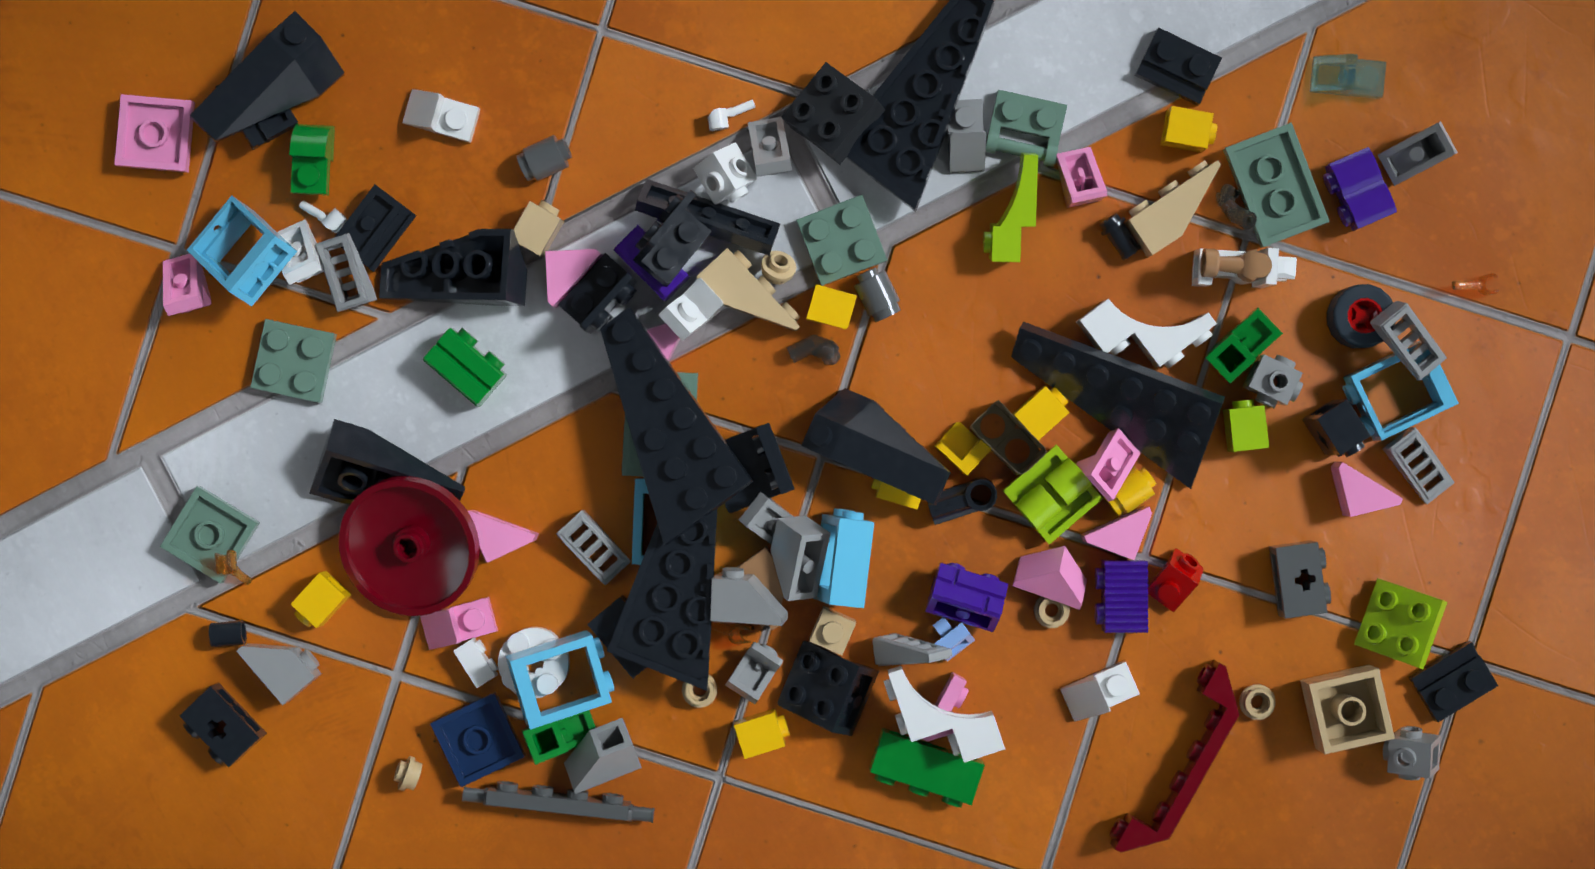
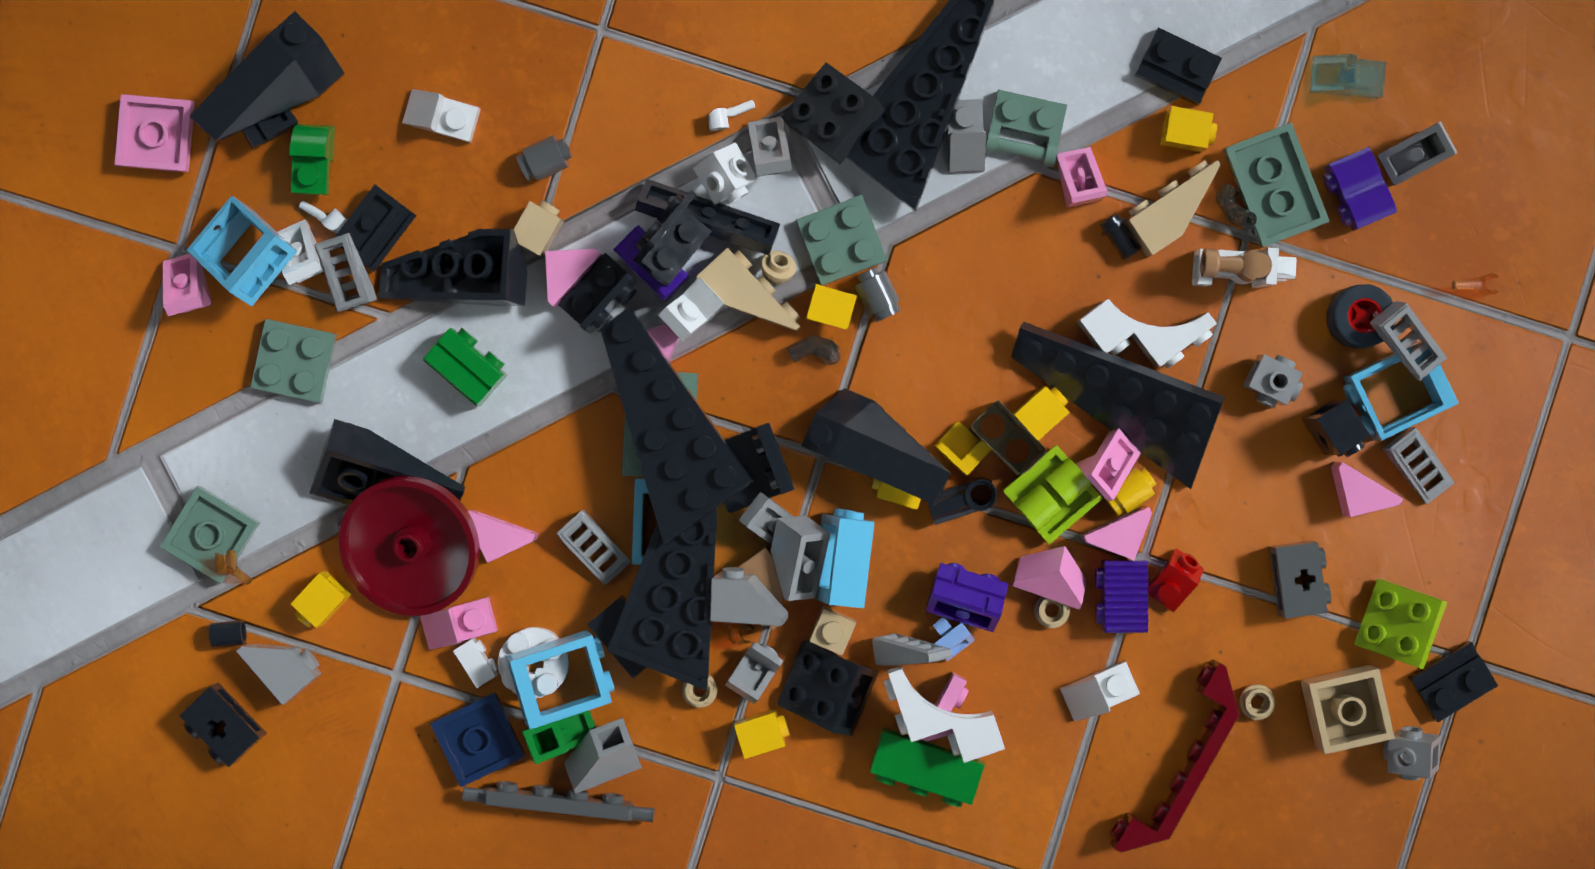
(408, 773): tan plate -> none
(1004, 238): lime slope -> none
(1243, 345): green brick -> none
(1245, 426): lime brick -> none

